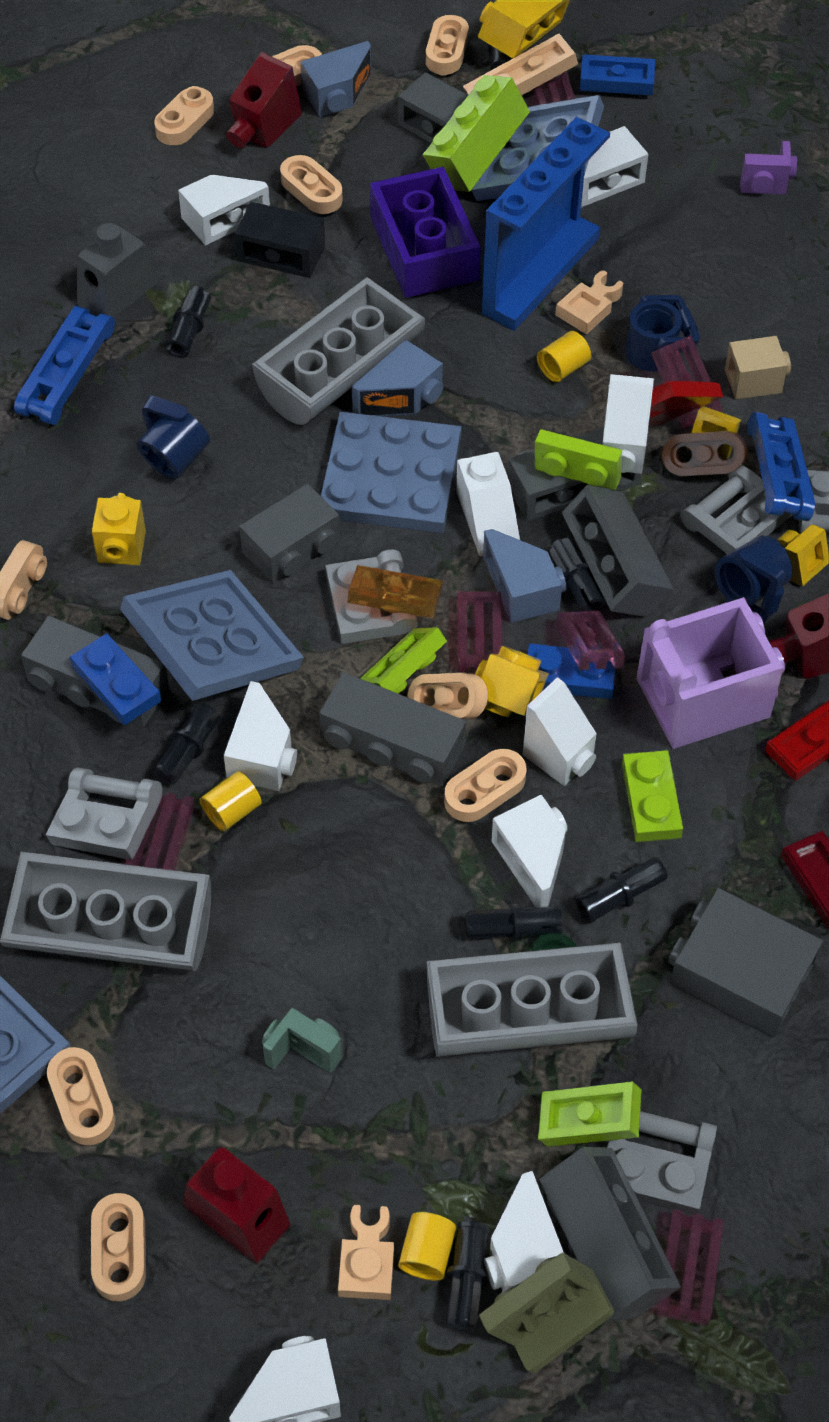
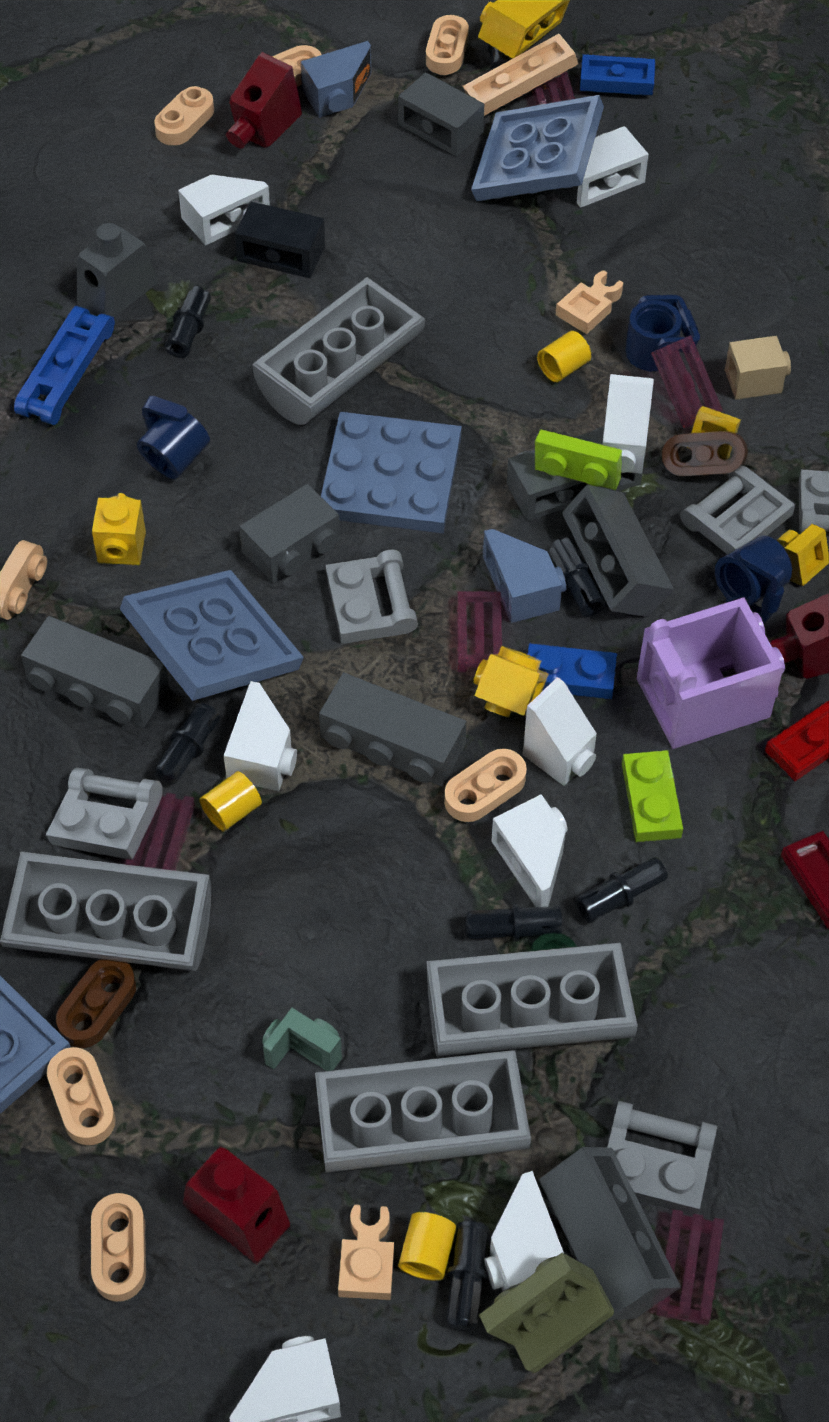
(93, 1004): none -> reddish brown plate
(115, 679): blue plate -> none
(311, 184): light nougat plate -> none
(395, 591): clear orange plate -> none
(399, 383): sand blue slope -> none
(407, 656): lime plate -> none
(421, 1111): none -> light grey brick
(424, 232): dark purple brick -> none
(453, 693): light nougat plate -> none
(477, 131): lime brick -> none
(486, 497): white slope -> none
(537, 227): blue panel -> none
(582, 641): clear pink tile -> none
(590, 1114): lime plate -> none
(681, 397): red tile -> none
(744, 961): dark grey brick -> none
(768, 172): medium lavender bracket -> none
(782, 466): blue plate -> none

